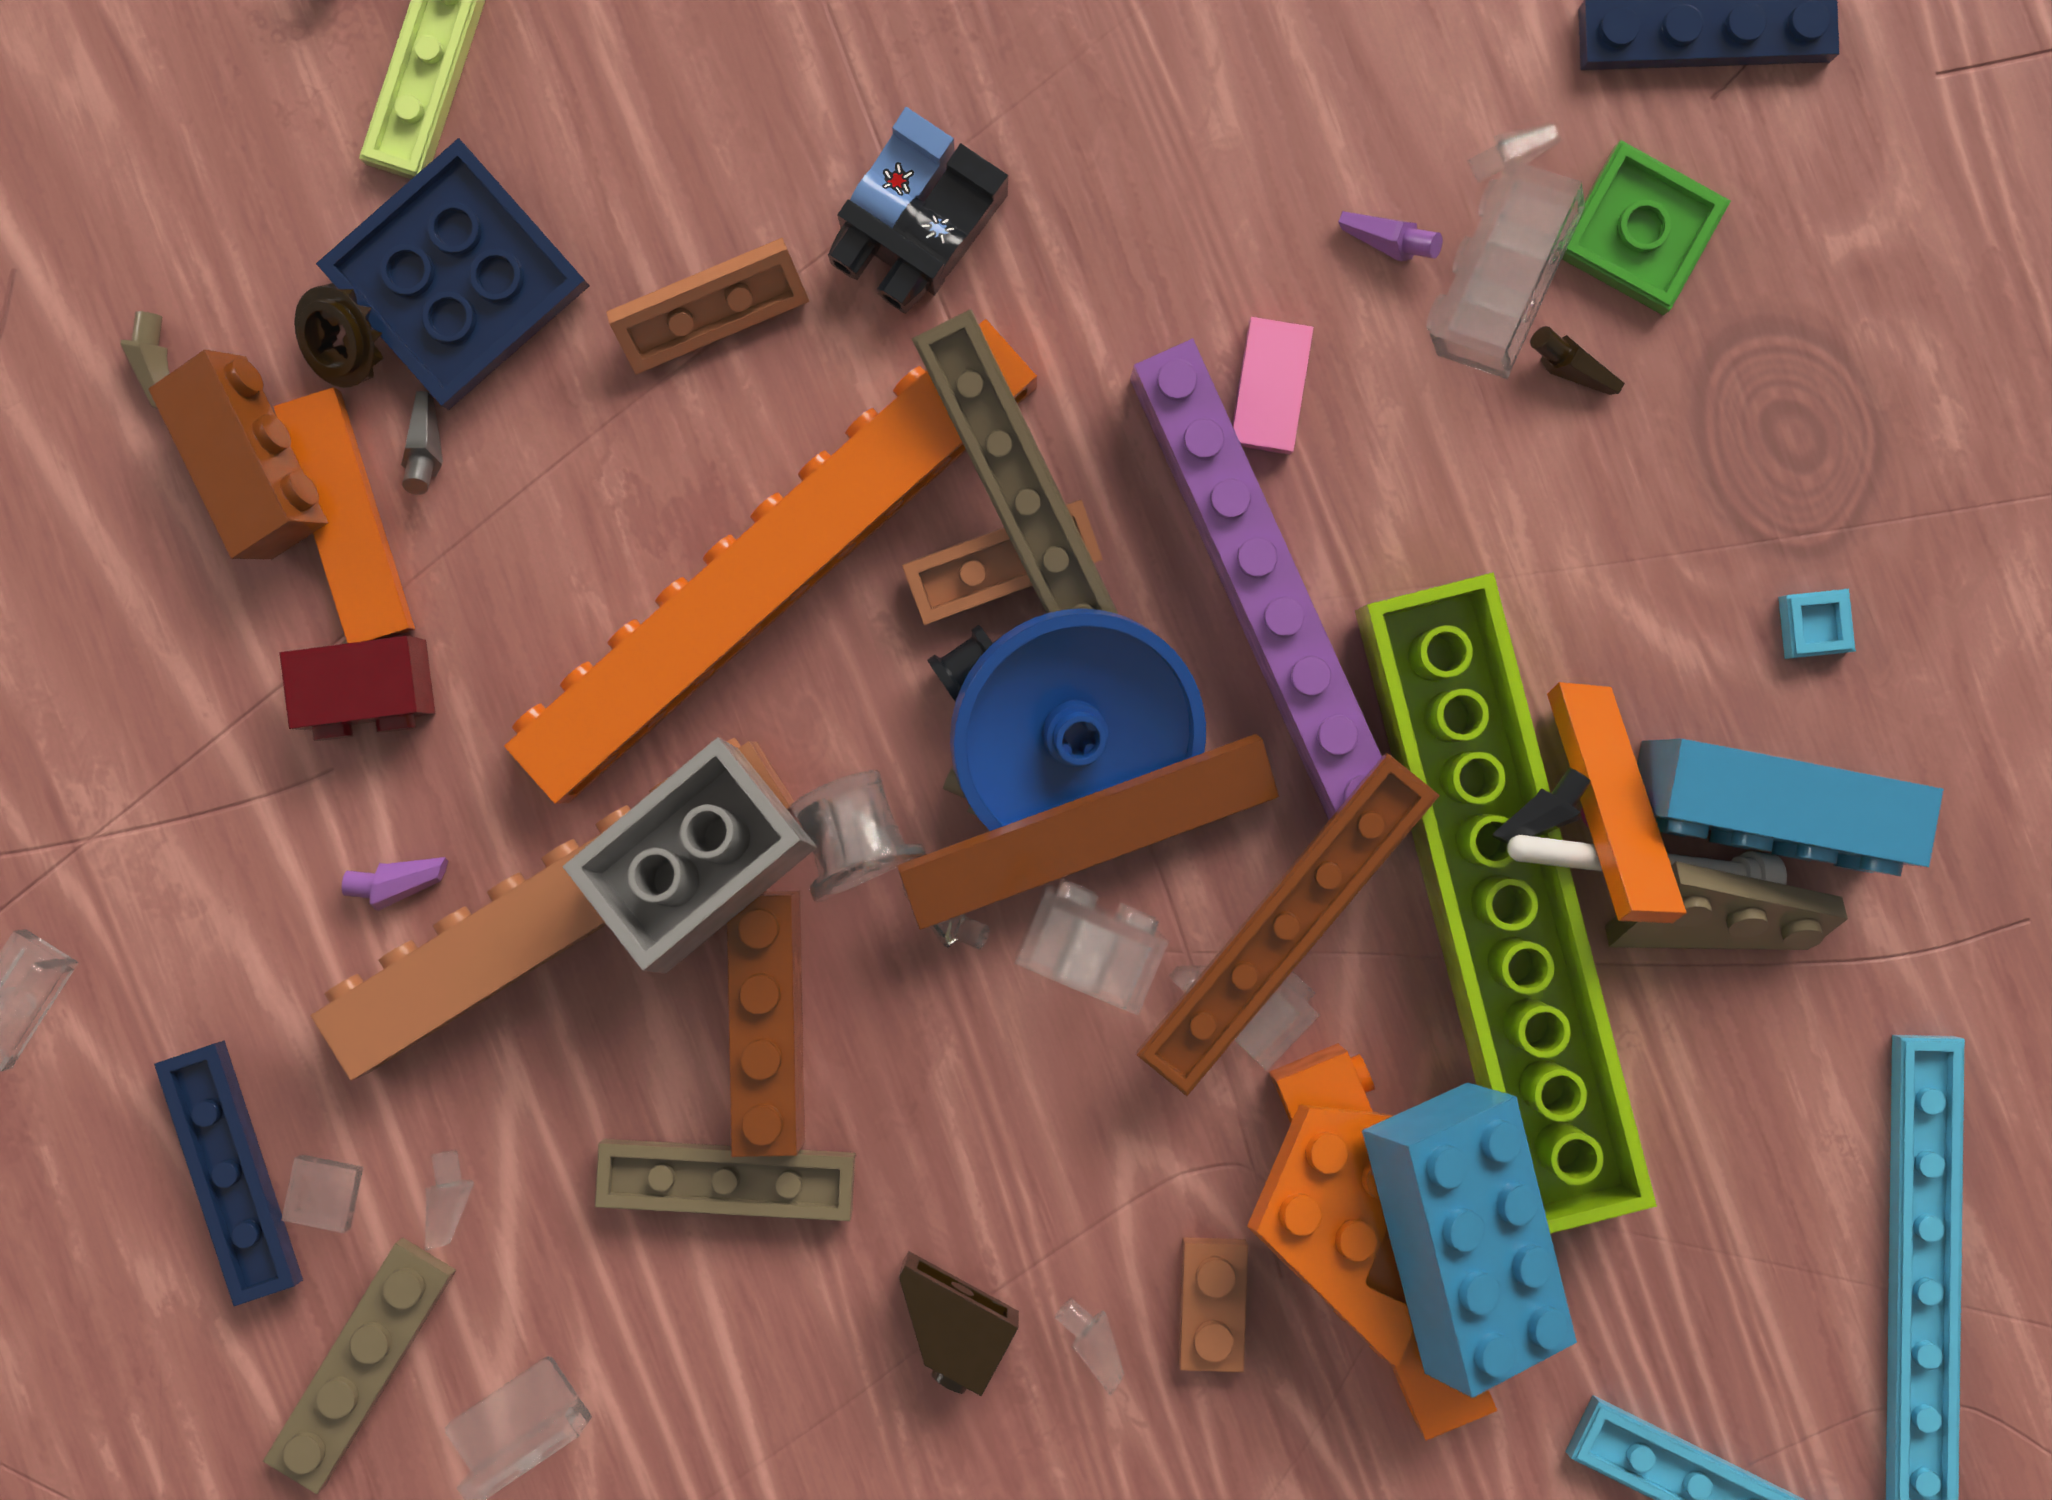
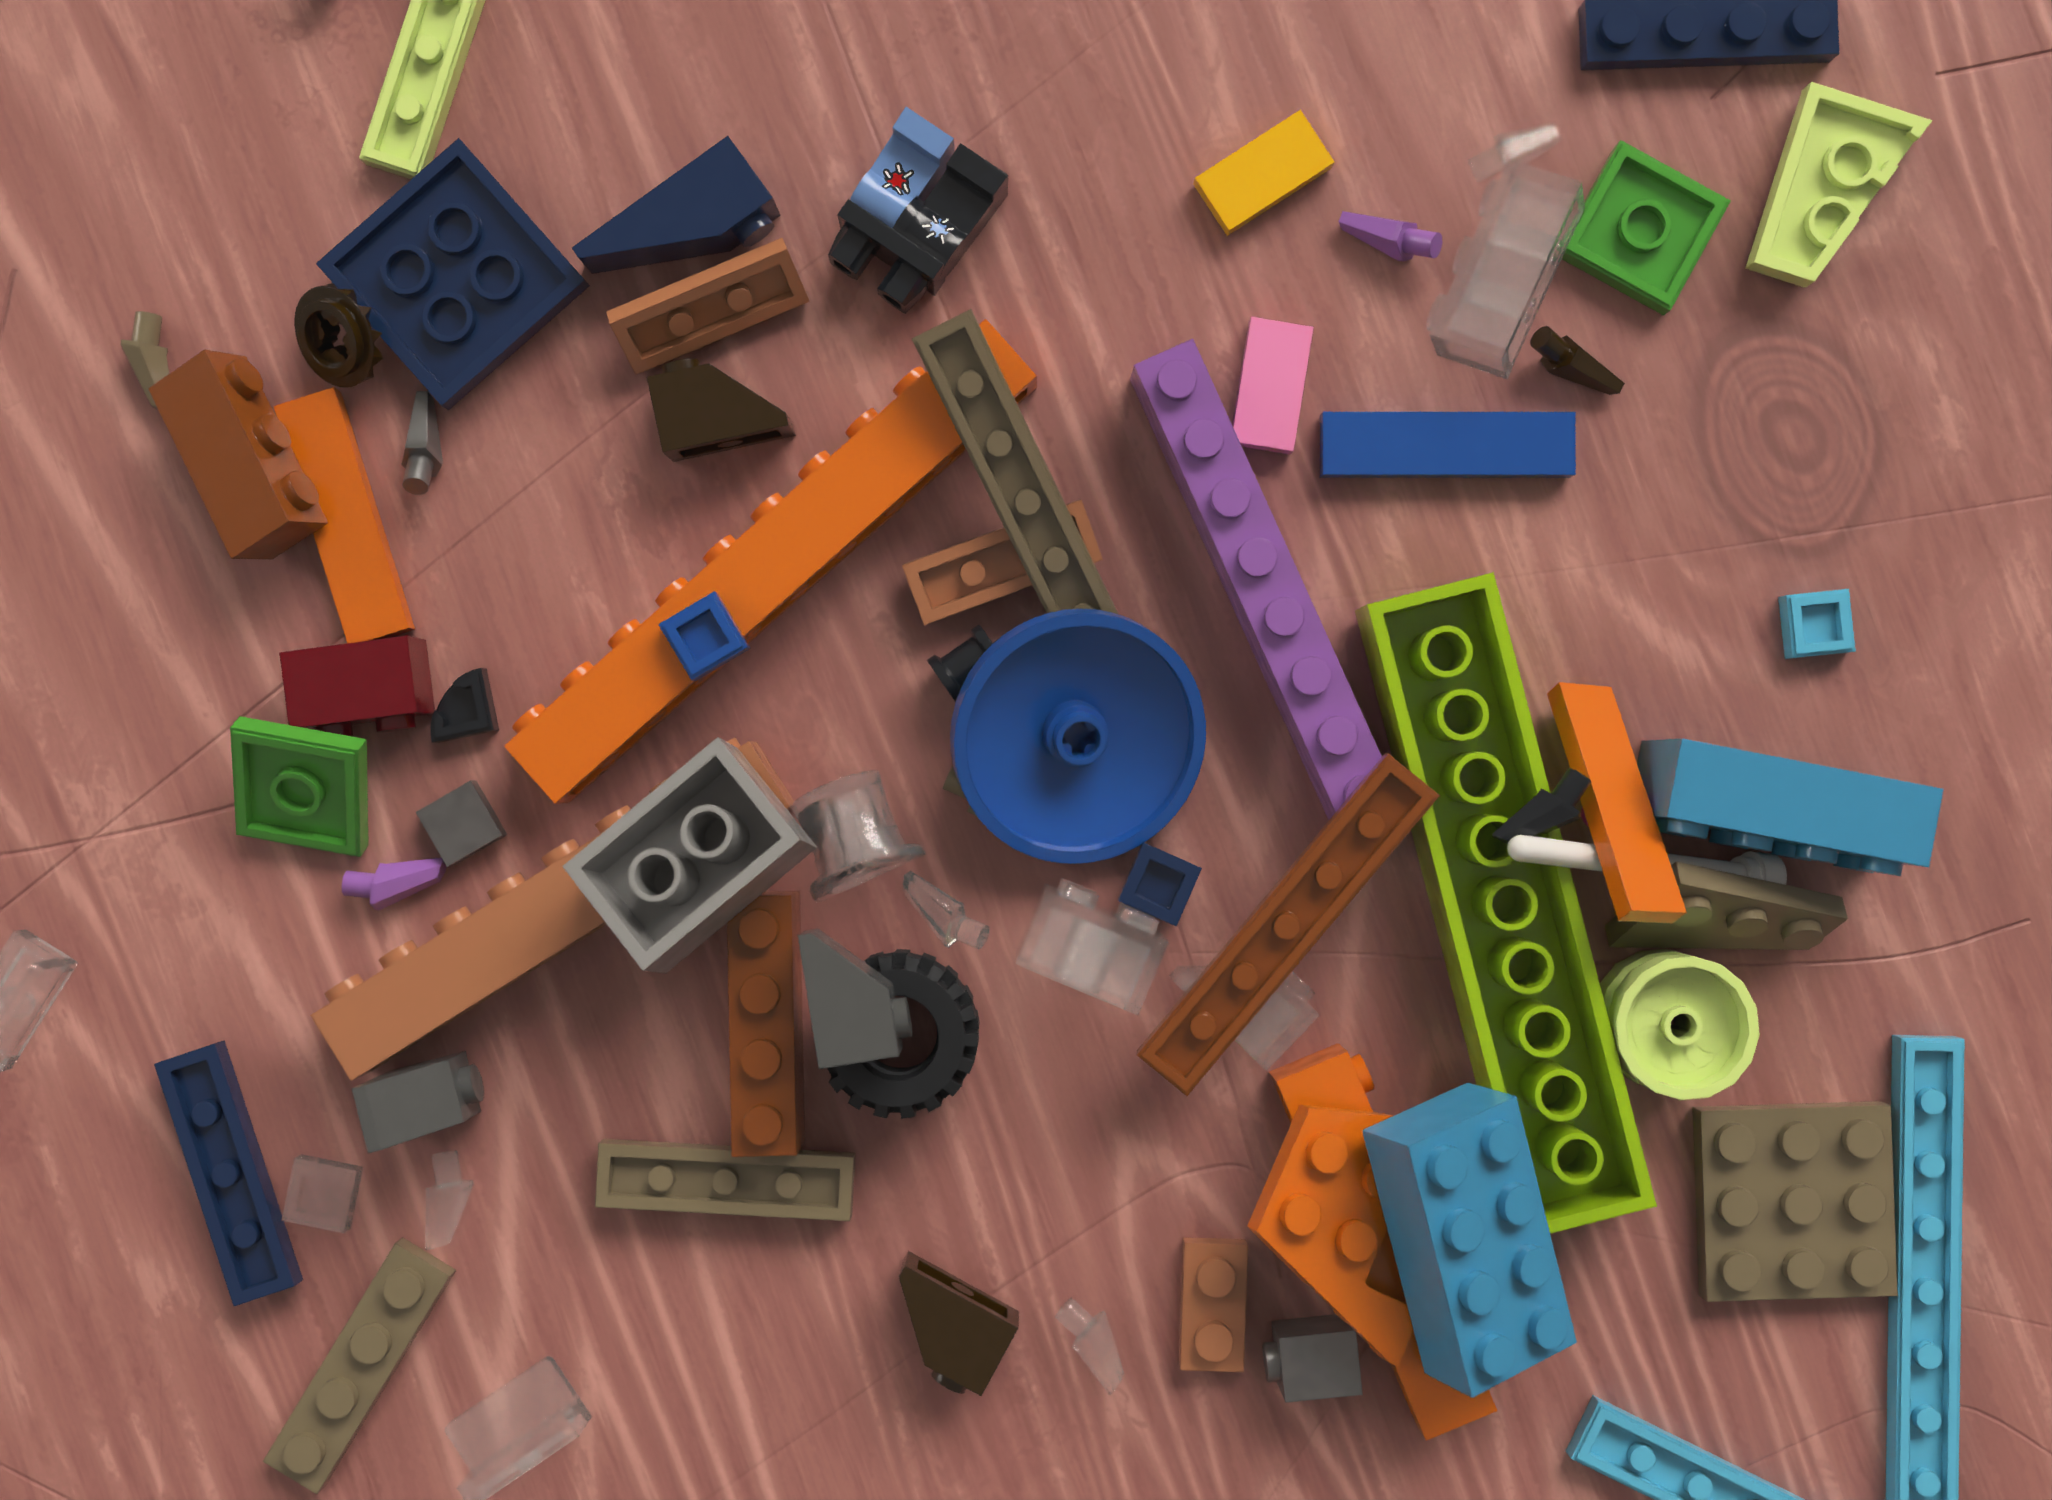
(300, 786): none -> bright green tile
(418, 1100): none -> dark grey slope
(461, 823): none -> flat silver tile
(465, 708): none -> black tile
(691, 214): none -> dark blue slope
(704, 636): none -> blue tile
(710, 412): none -> dark brown slope
(850, 1005): none -> dark grey slope
(943, 1072): none -> black tyre
(1088, 831): dark orange tile -> none
(1159, 884): none -> dark blue plate
(1263, 172): none -> yellow tile
(1313, 1358): none -> flat silver brick
(1447, 444): none -> blue tile
(1712, 1029): none -> yellowish green wheel
(1795, 1201): none -> dark tan plate
(1825, 179): none -> yellowish green wing

